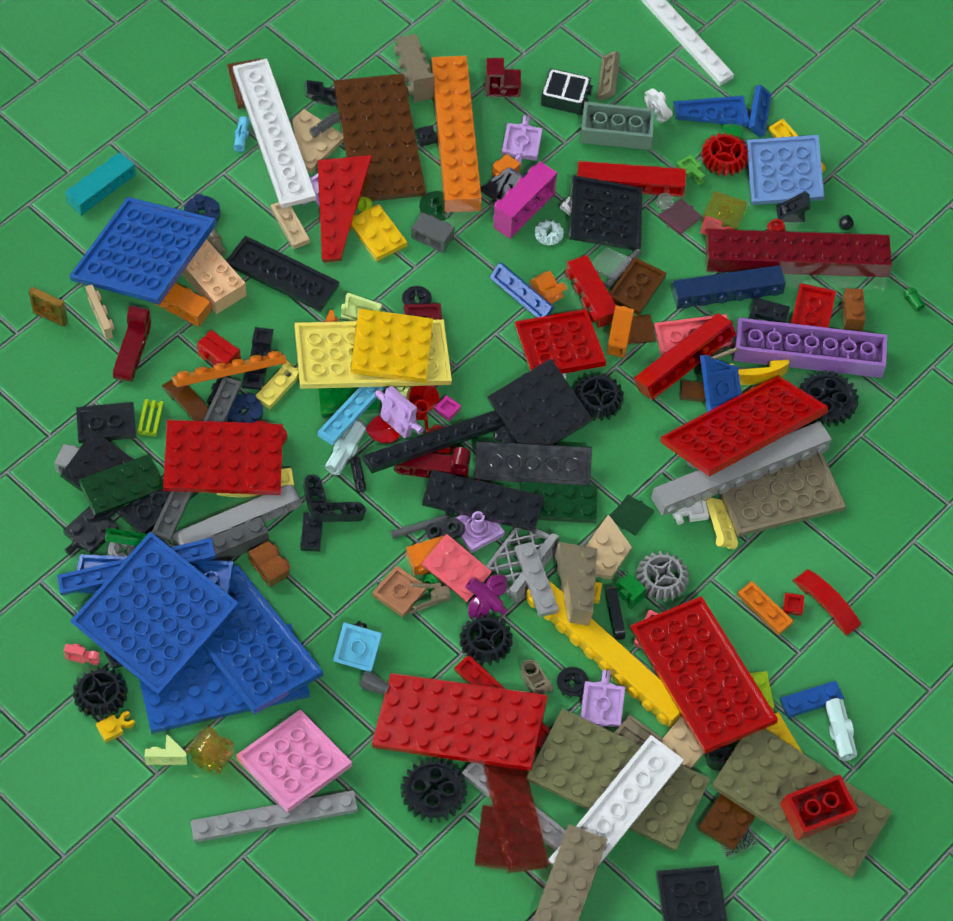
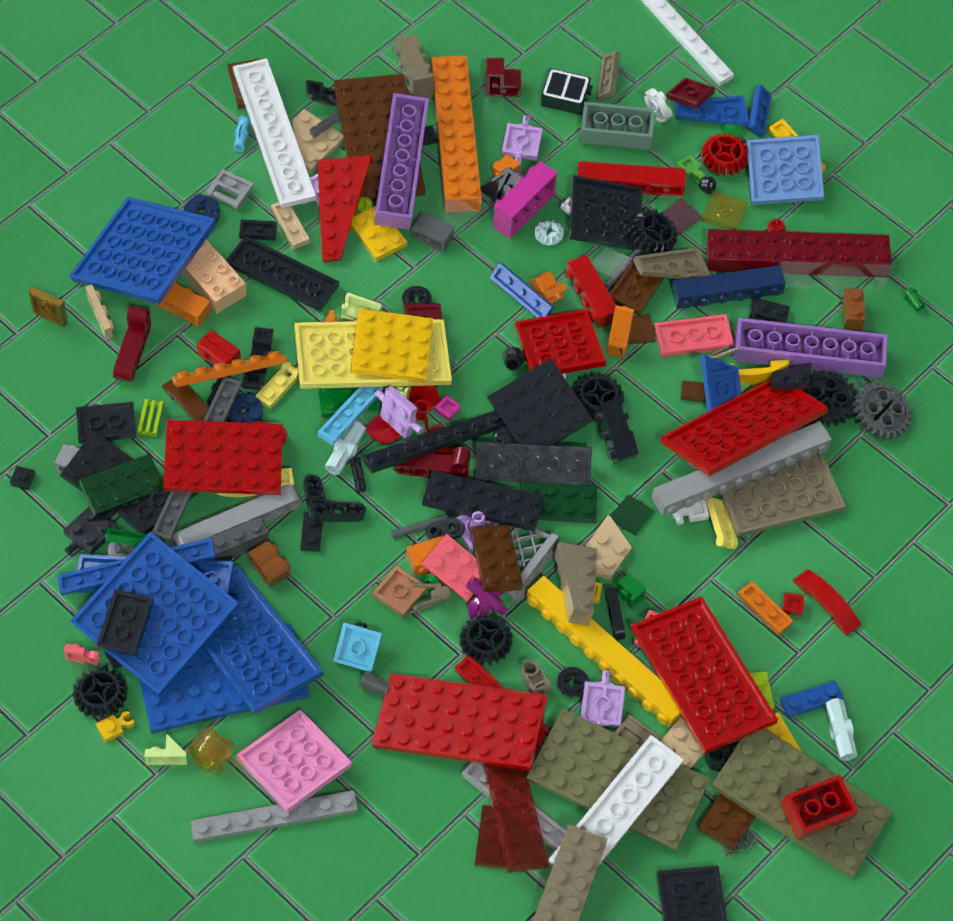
(22, 478): none -> black plate
(100, 183): teal brick -> none
(125, 623): none -> black plate
(215, 240): dark tan pin -> none
(232, 184): none -> light grey plate
(258, 229): none -> black plate
(401, 161): none -> medium lavender brick
(422, 777): black gear -> none
(433, 205): dark green piece -> none
(496, 558): none -> reddish brown plate
(514, 358): none -> black rock
(536, 579): light grey plate -> none
(615, 430): none -> black wedge
(656, 228): none -> black gear
(664, 197): clear plate -> none
(668, 585): light grey gear -> none
(672, 264): none -> dark tan wing
(684, 356): red brick -> none
(691, 93): none -> dark red tile
(708, 185): none -> black plate
(712, 223): red plate -> none
(792, 378): none -> black wing
(794, 208): black slope -> none
(813, 306): red plate -> none
(846, 222): black hinge -> none
(875, 398): none -> dark grey gear

